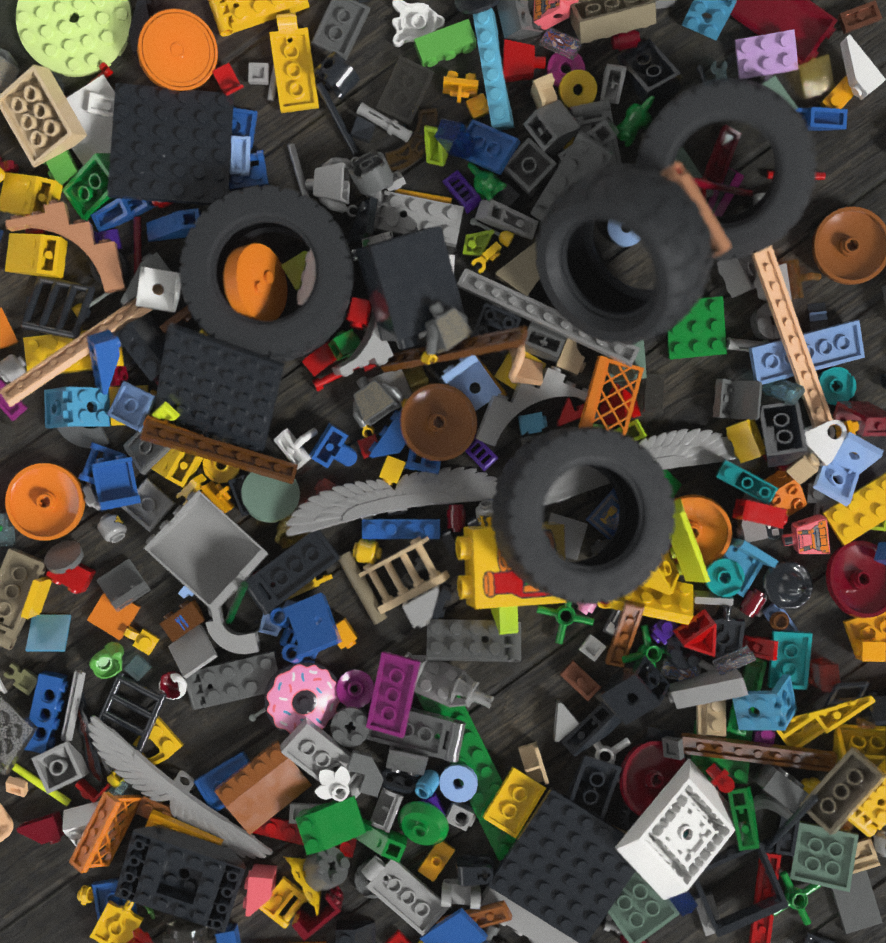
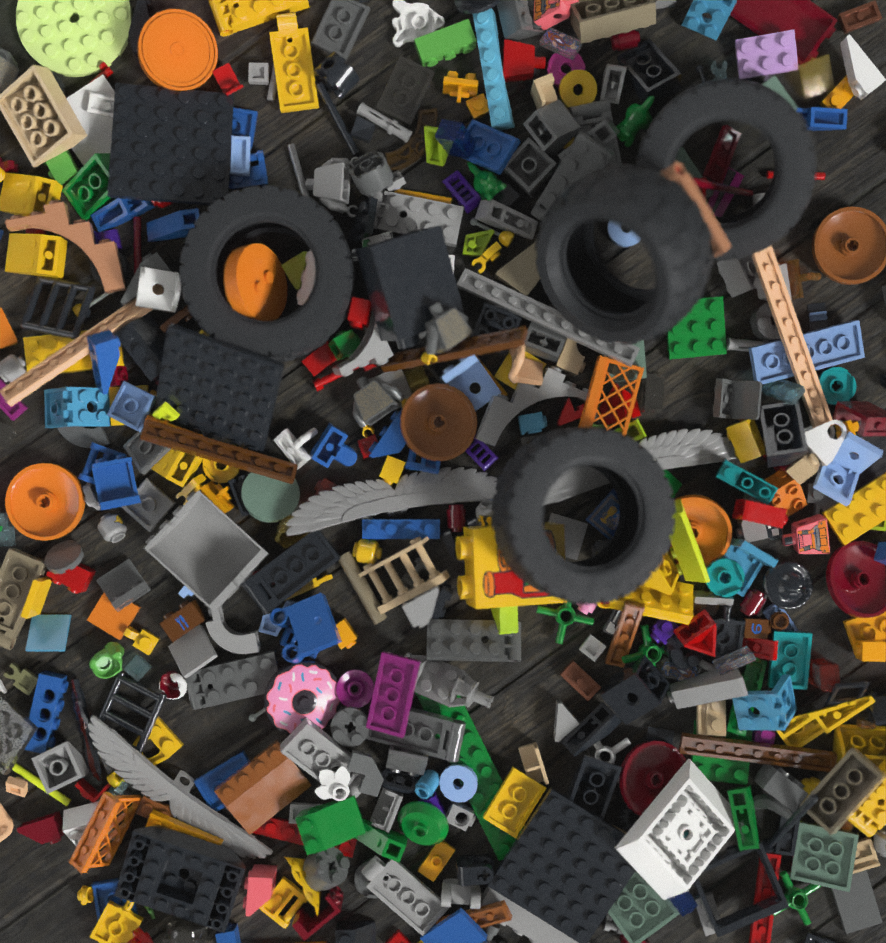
(73, 705): light grey axle -> none
(236, 602): dark green bar -> none
(673, 747): dark grey tile -> none
(720, 778): red hips -> none
(756, 627): none -> reddish brown brick

